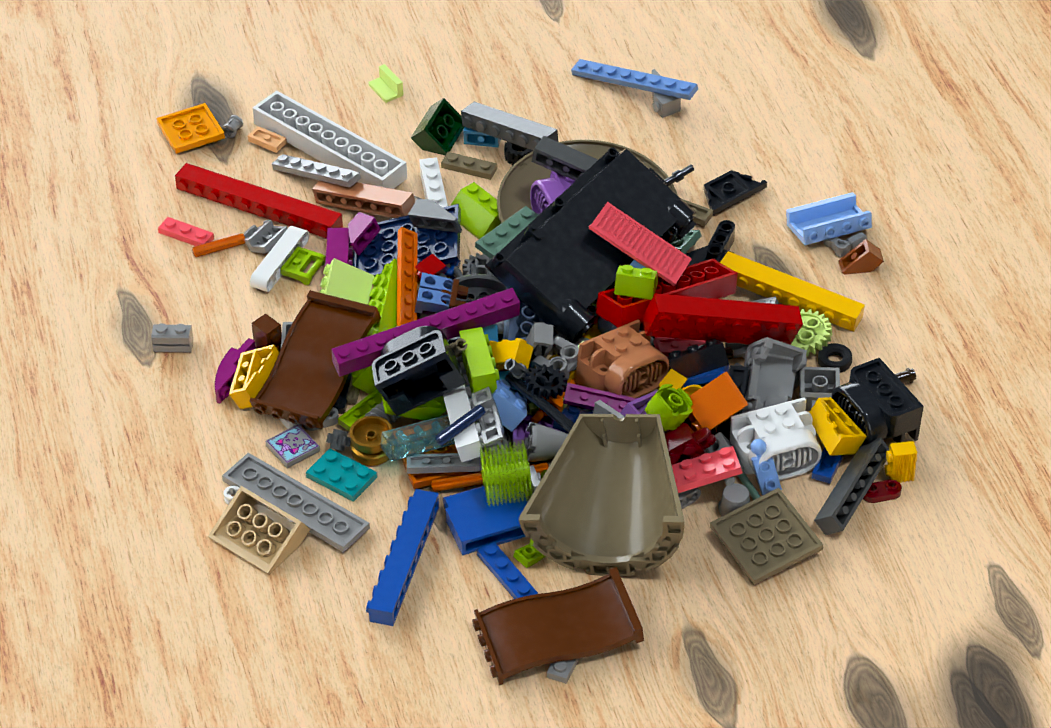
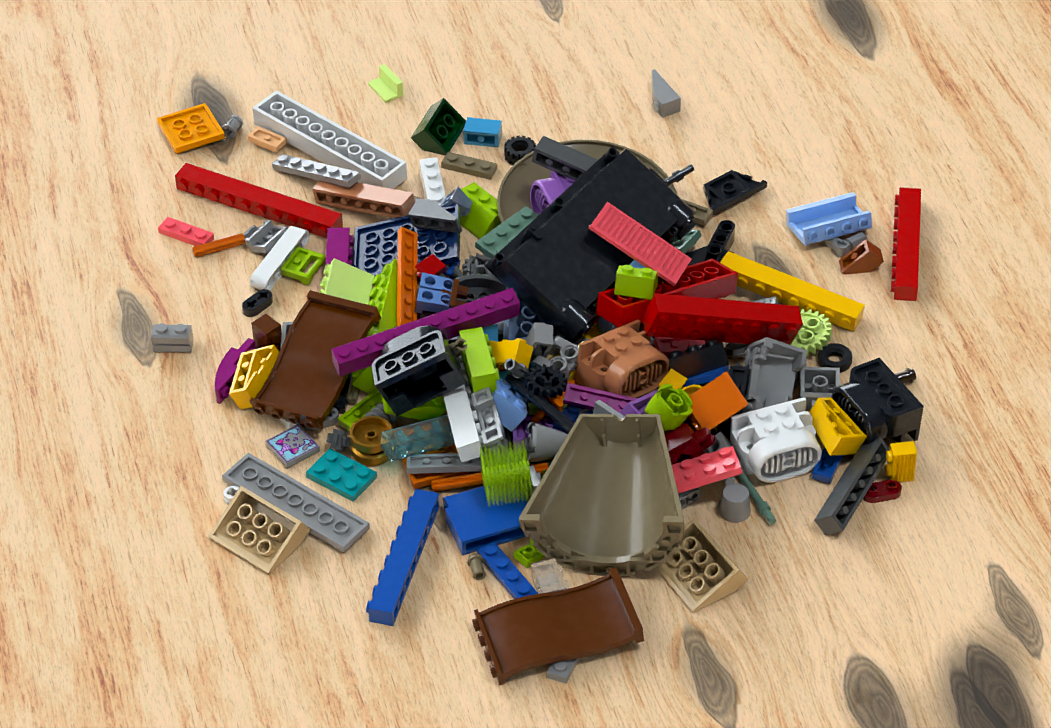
(257, 303): none -> black beam
(362, 231): magenta slope -> none
(458, 197): none -> sand blue slope
(460, 424): dark blue axle -> none
(475, 562): none -> dark tan pin
(505, 125): dark grey brick -> none
(548, 576): none -> clear brick
(635, 79): medium blue plate -> none
(701, 569): none -> tan slope
(765, 474): light blue plate -> none
(766, 536): dark tan plate -> none
(907, 244): none -> red brick

